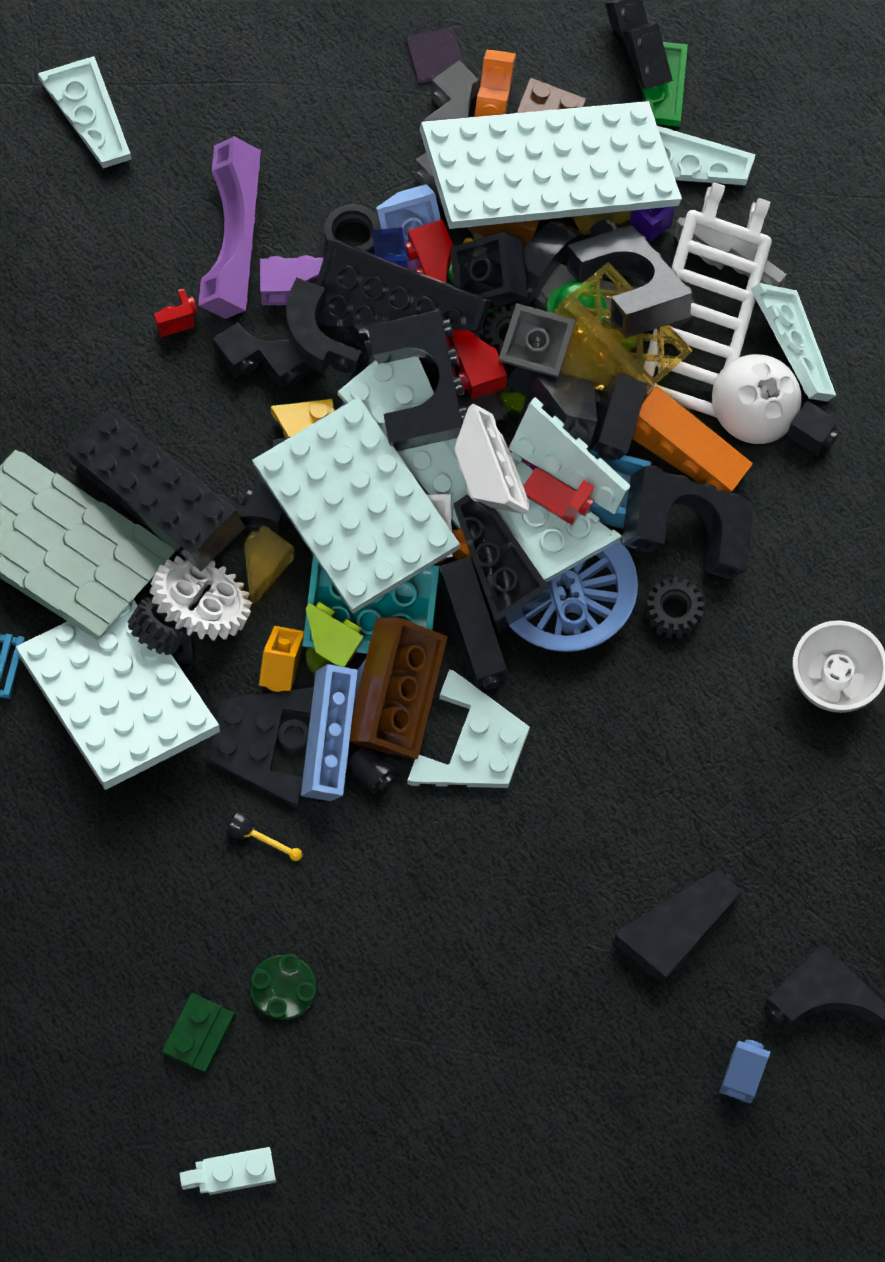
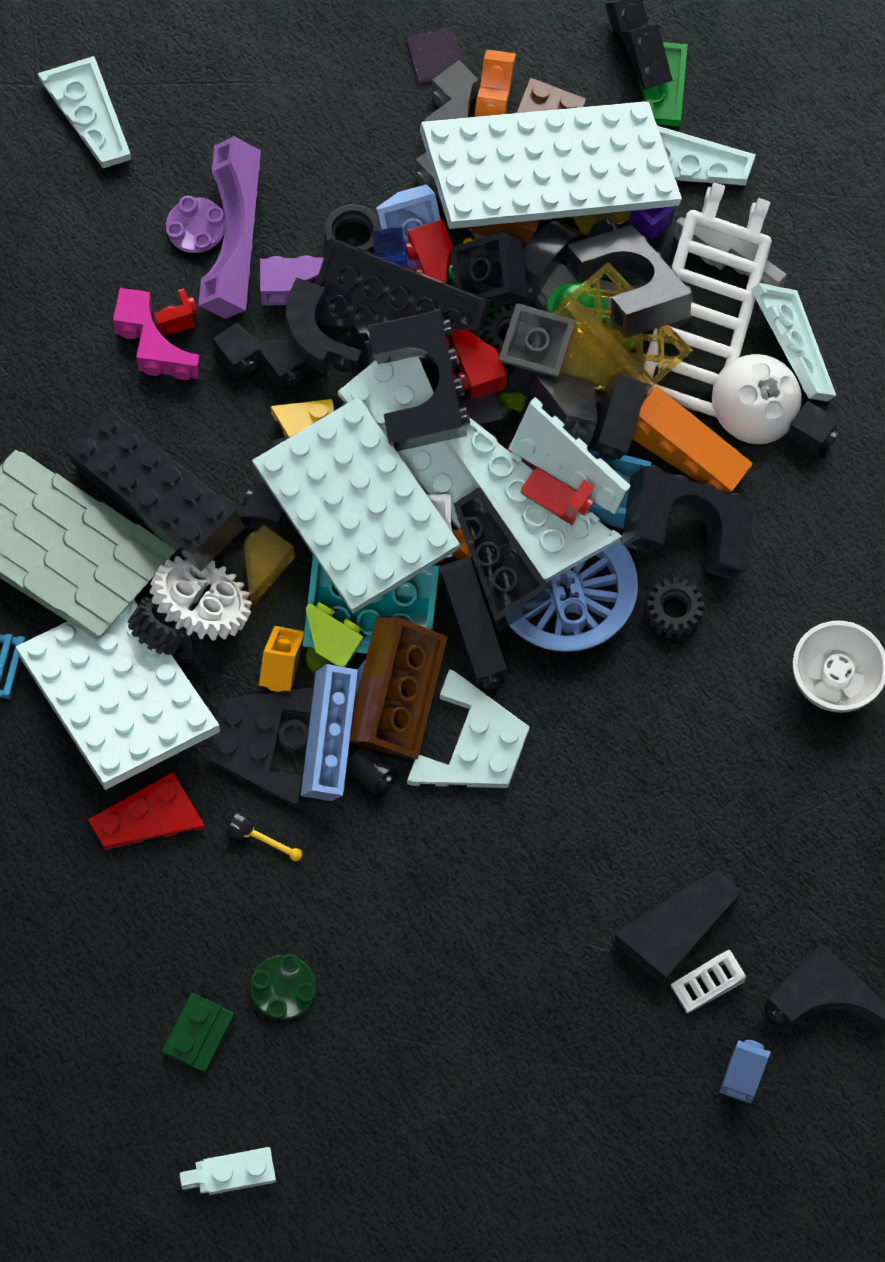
(148, 814): none -> red wing
(154, 353): none -> dark pink arch
(195, 224): none -> medium lavender dish
(488, 464): white wedge -> none
(714, 964): none -> white slope

